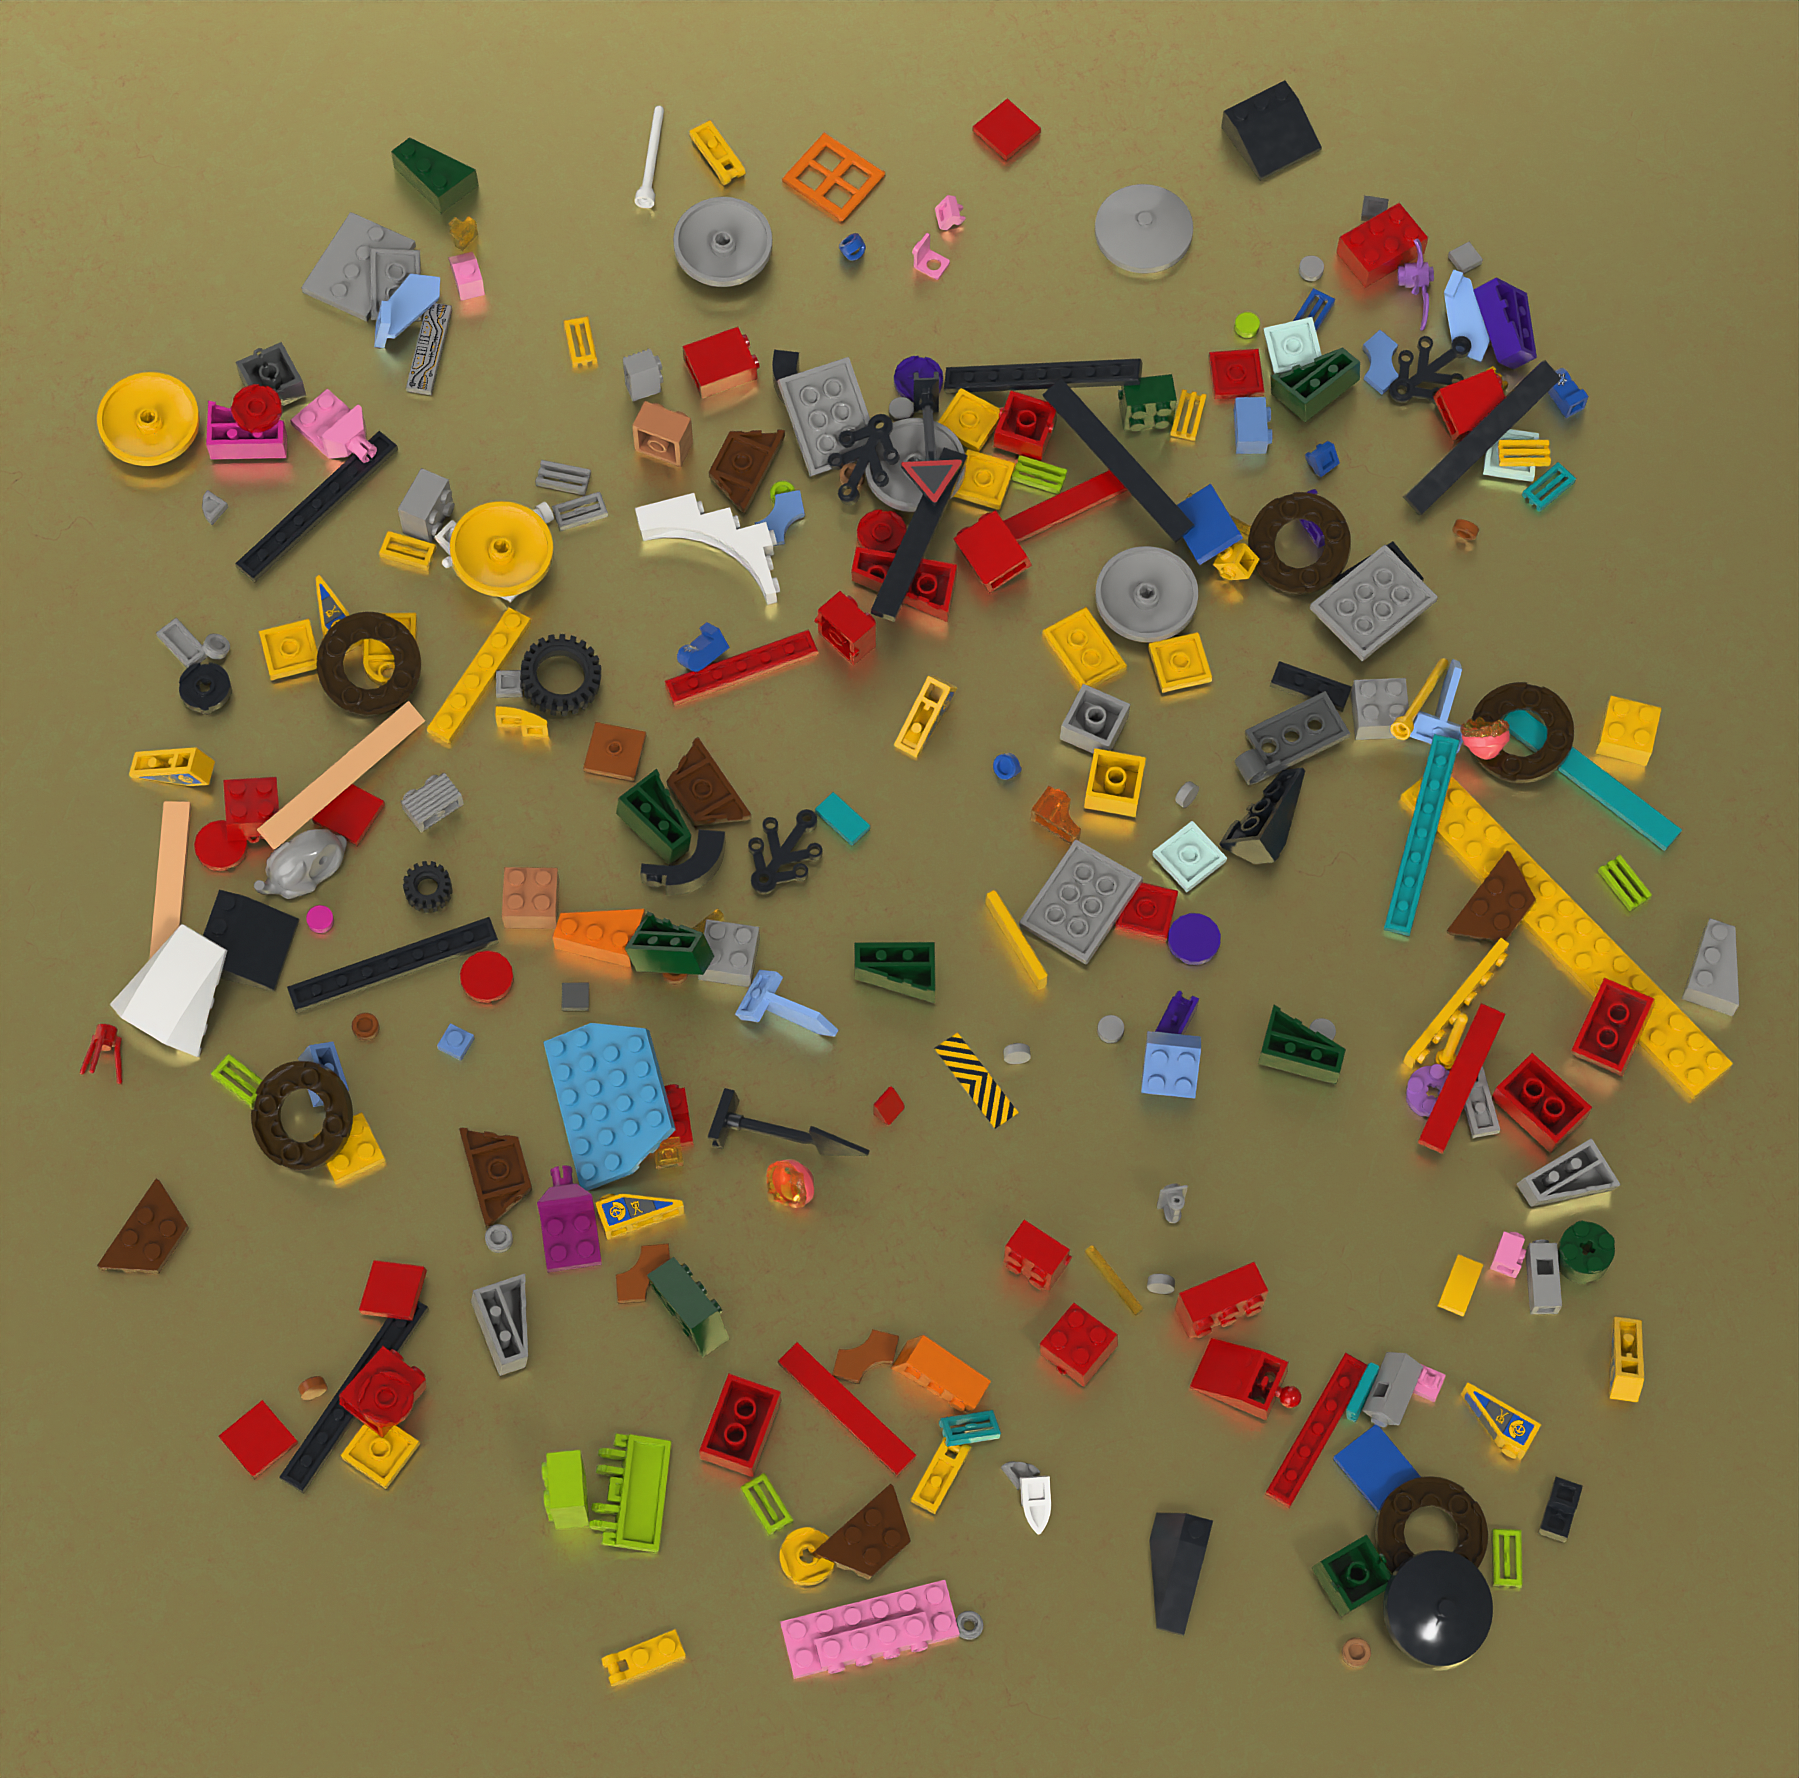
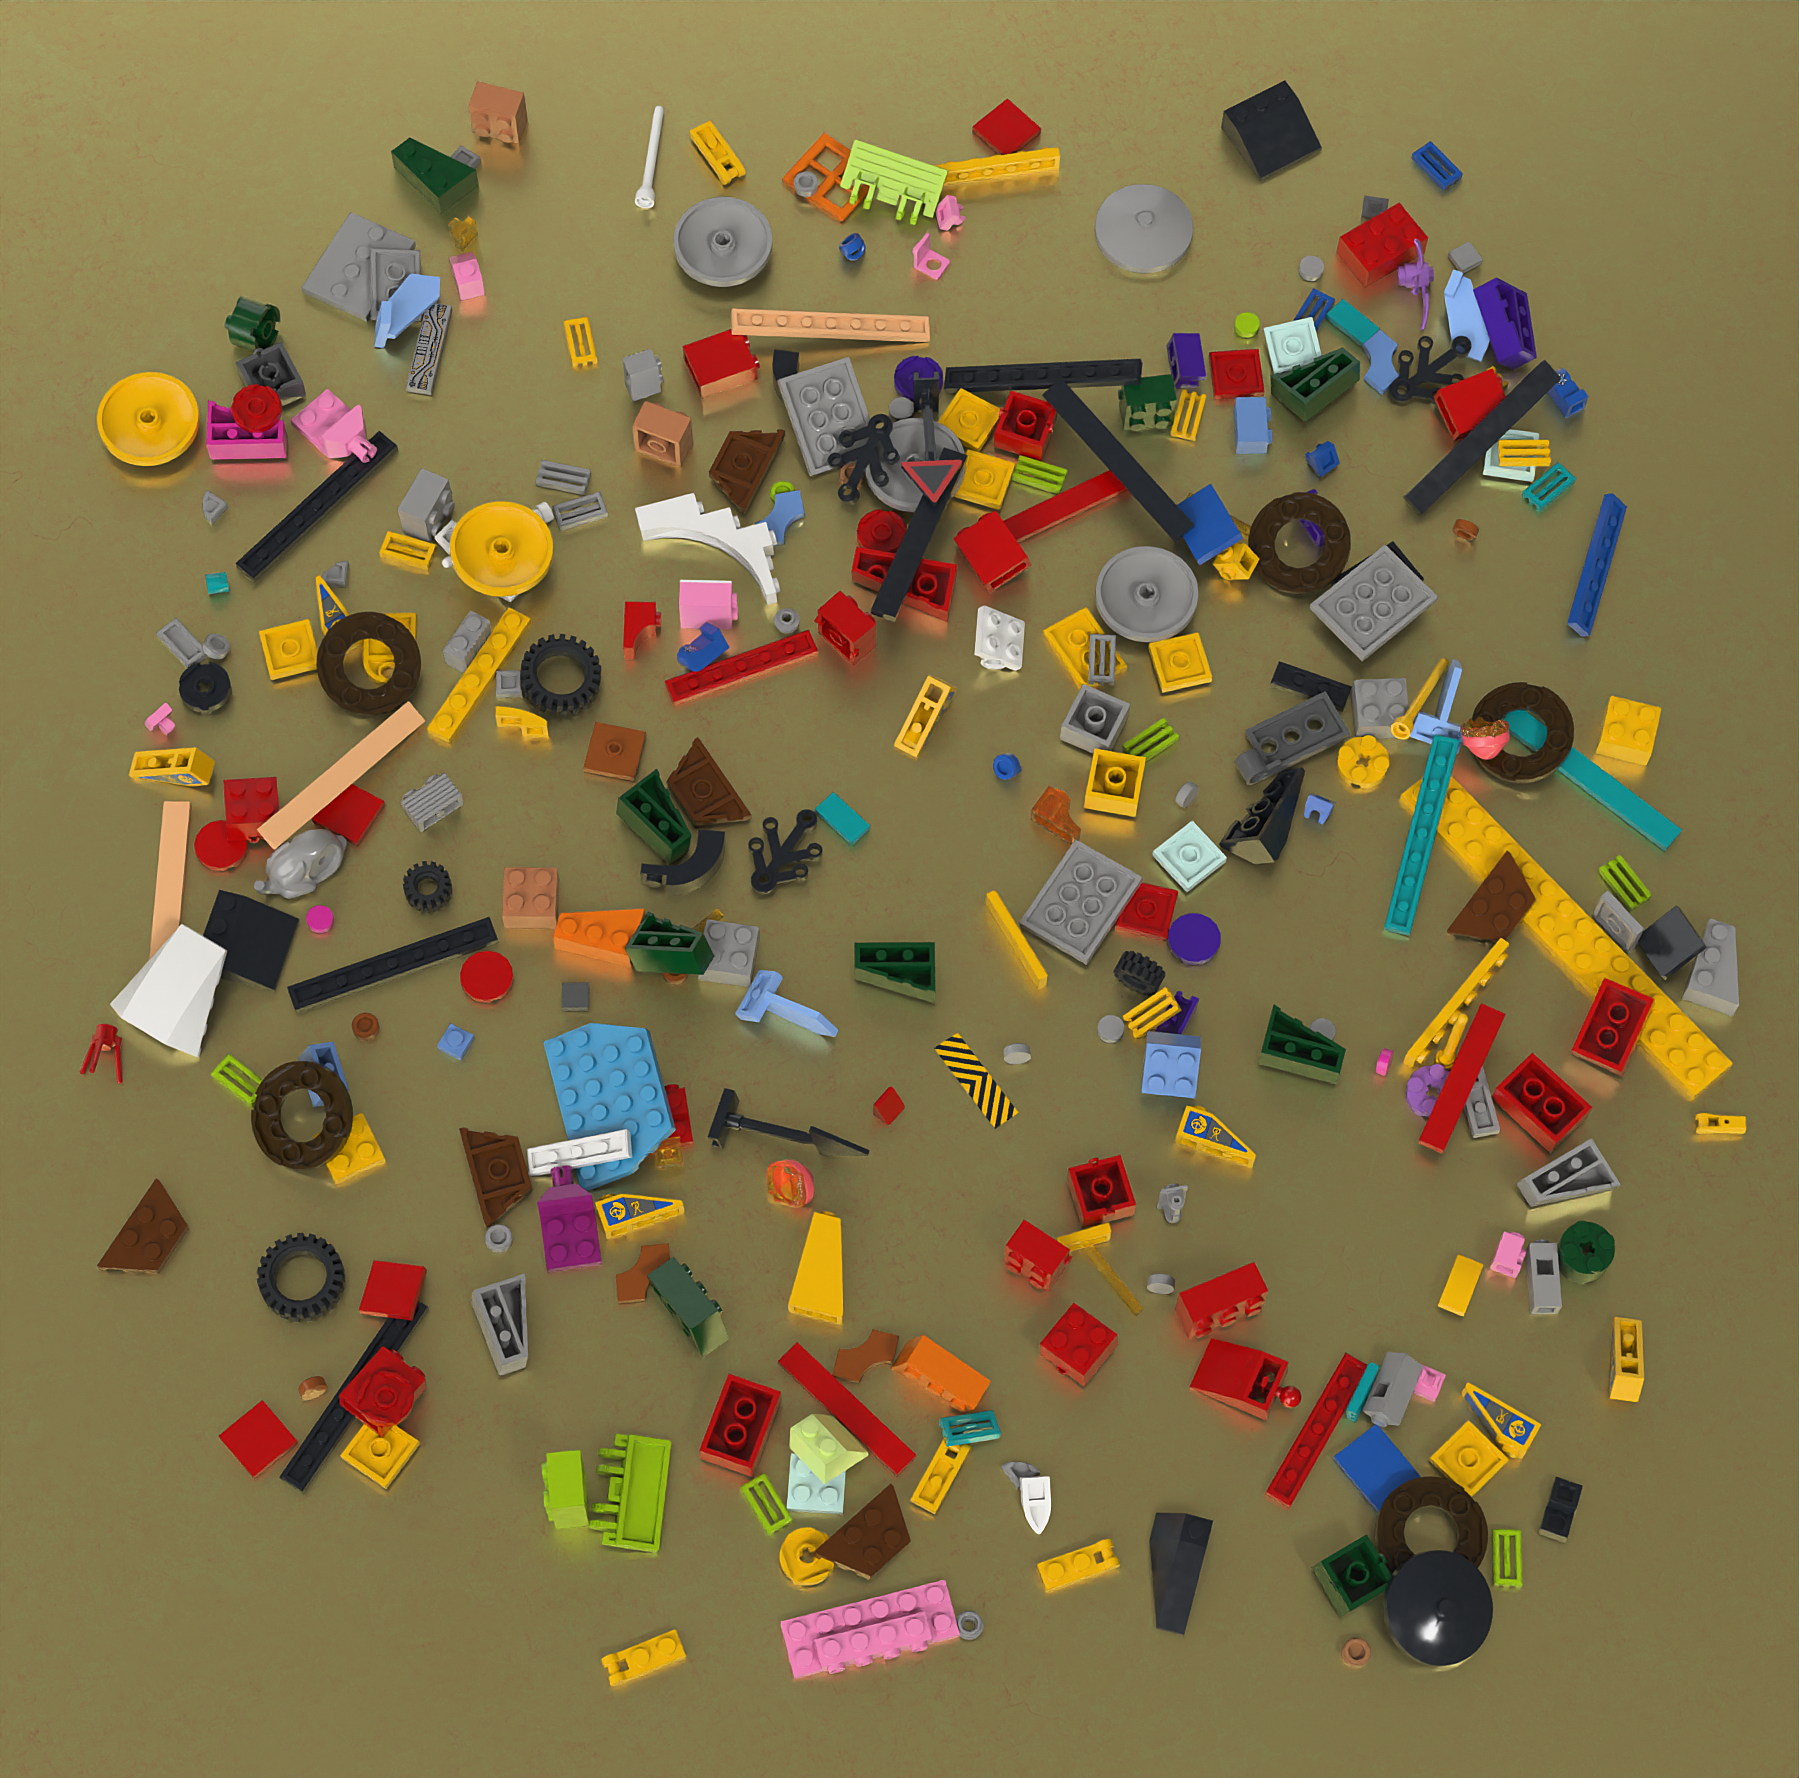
(160, 719): none -> bright pink tile
(217, 582): none -> teal hose
(252, 324): none -> dark green brick
(301, 1246): none -> black tyre
(337, 575): none -> light grey tile
(466, 157): none -> light grey tile
(467, 641): none -> light grey brick
(498, 112): none -> nougat brick
(580, 1152): none -> white tile
(639, 624): none -> red arch
(707, 602): none -> bright pink piece
(786, 627): none -> light grey plate
(806, 184): none -> light grey tile
(810, 1494): none -> light aqua plate
(819, 1276): none -> yellow slope
(825, 1446): none -> yellowish green slope
(830, 325): none -> light nougat tile
(894, 176): none -> lime hinge
(999, 639): none -> white plate
(1001, 165): none -> yellow plate
(1077, 1565): none -> yellow plate
(1086, 1237): none -> yellow tile
(1101, 678): none -> light grey tile
(1101, 1191): none -> red brick
(1132, 1024): none -> yellow tile
(1139, 973): none -> black tyre
(1167, 730): none -> lime tile
(1186, 359): none -> dark purple hinge
(1209, 1135): none -> slope
(1320, 804): none -> tile
(1352, 322): none -> teal tile
(1358, 774): none -> yellow plate
(1384, 1061): none -> dark pink tile
(1433, 167): none -> blue tile
(1468, 1459): none -> yellow plate
(1597, 565): none -> blue plate
(1617, 922): none -> light grey plate
(1671, 942): none -> black tile
(1724, 1124): none -> yellow bar

